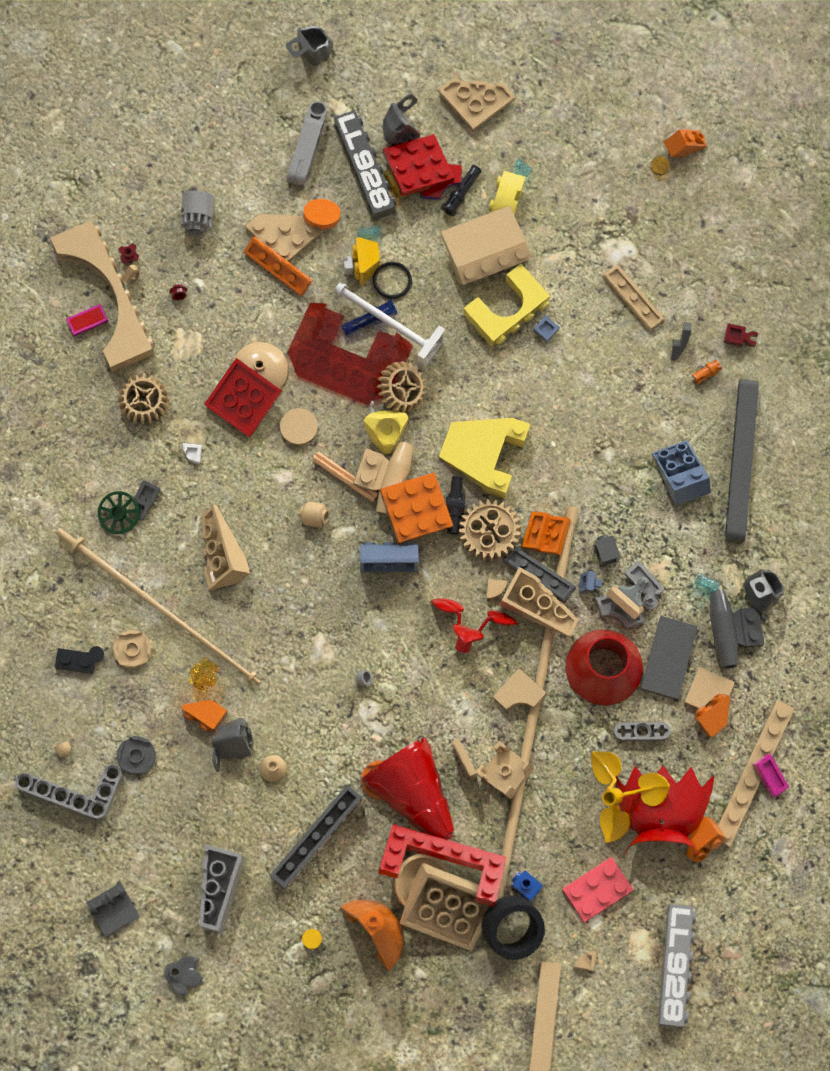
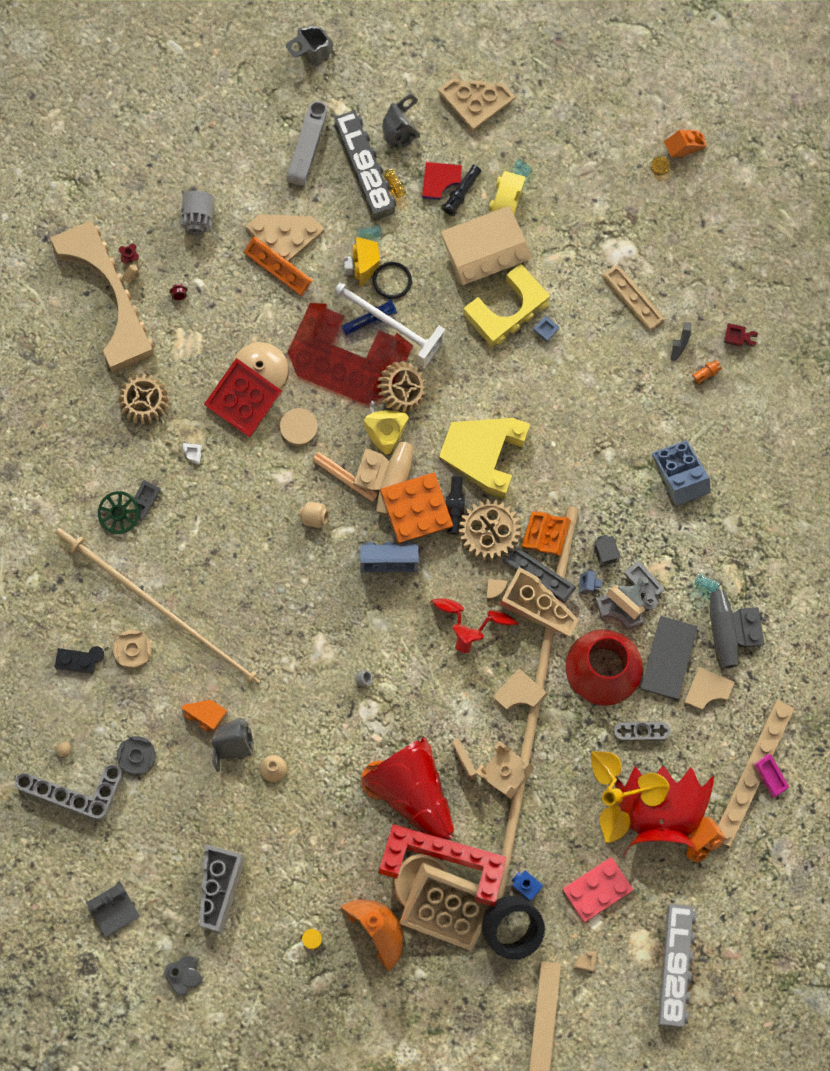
(87, 320): tile -> none
(204, 674): clear yellow brick -> none
(224, 557): tan wedge -> none
(316, 837): dark grey brick -> none
(321, 213): orange tile -> none
(418, 165): red plate -> none
(714, 716): orange slope -> none
(741, 460): dark grey beam -> none
(763, 589): dark grey piece -> none

